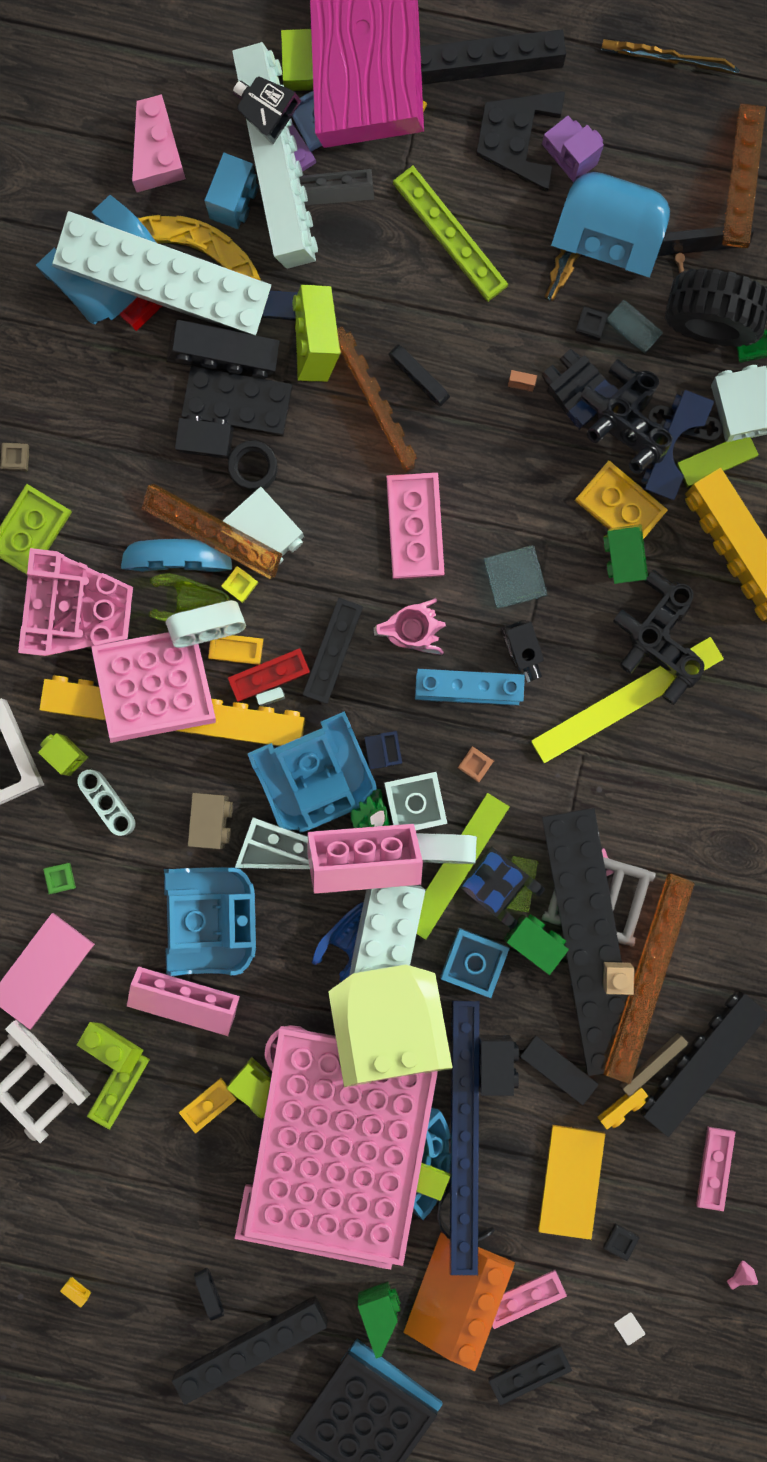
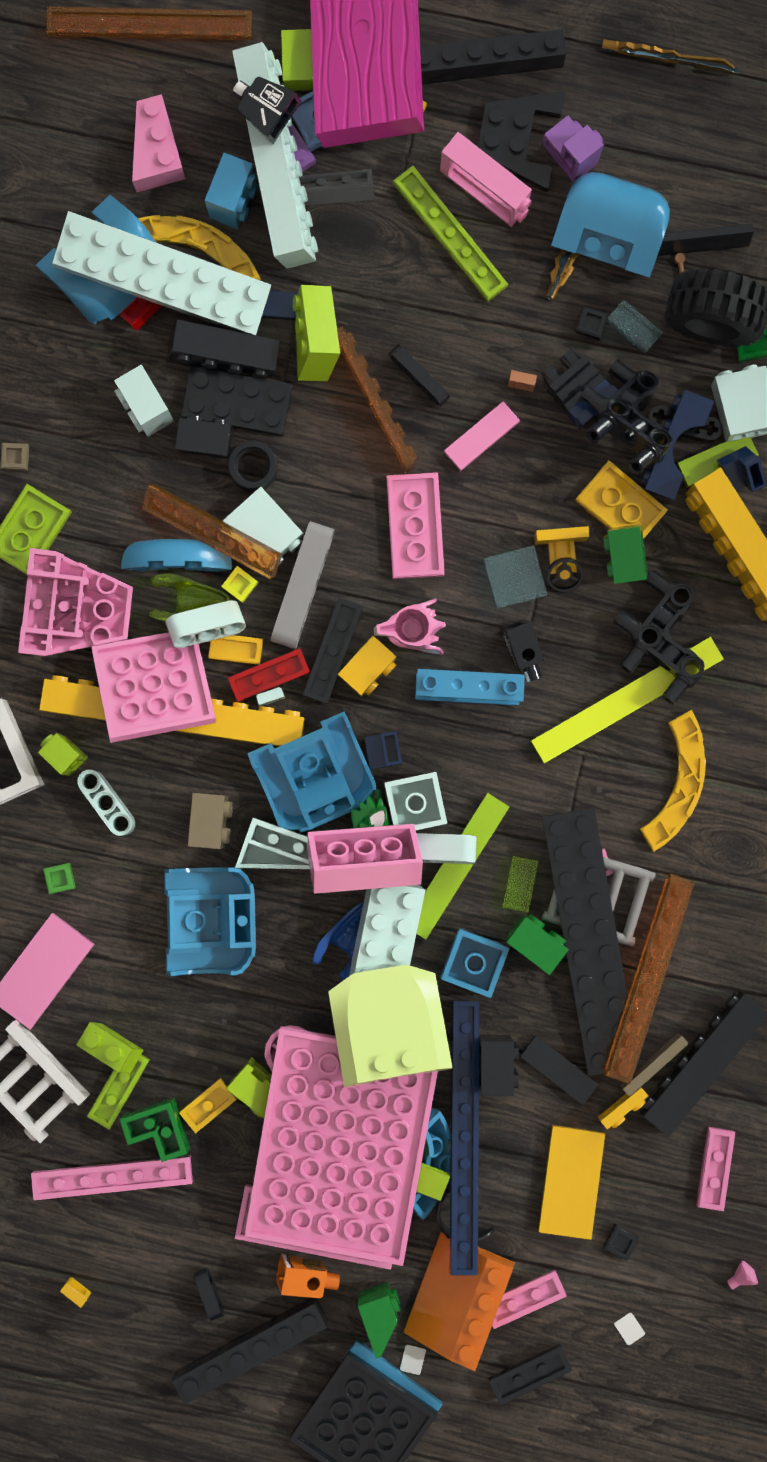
(111, 1177): none -> bright pink plate
(146, 405): none -> light aqua brick
(149, 23): none -> clear orange plate
(160, 1122): none -> green brick
(182, 1001): bright pink brick -> none
(302, 585): none -> light grey beam
(304, 1277): none -> orange torso
(368, 666): none -> yellow brick
(412, 1359): none -> white sticker
(475, 764): nougat tile -> none
(481, 436): none -> bright pink tile
(485, 180): none -> bright pink window
(496, 883): black flag -> none
(562, 554): none -> yellow piece
(618, 978): tan brick -> none
(687, 785): none -> yellow tile
(743, 469): none -> dark blue piece
(744, 176): clear orange plate -> none

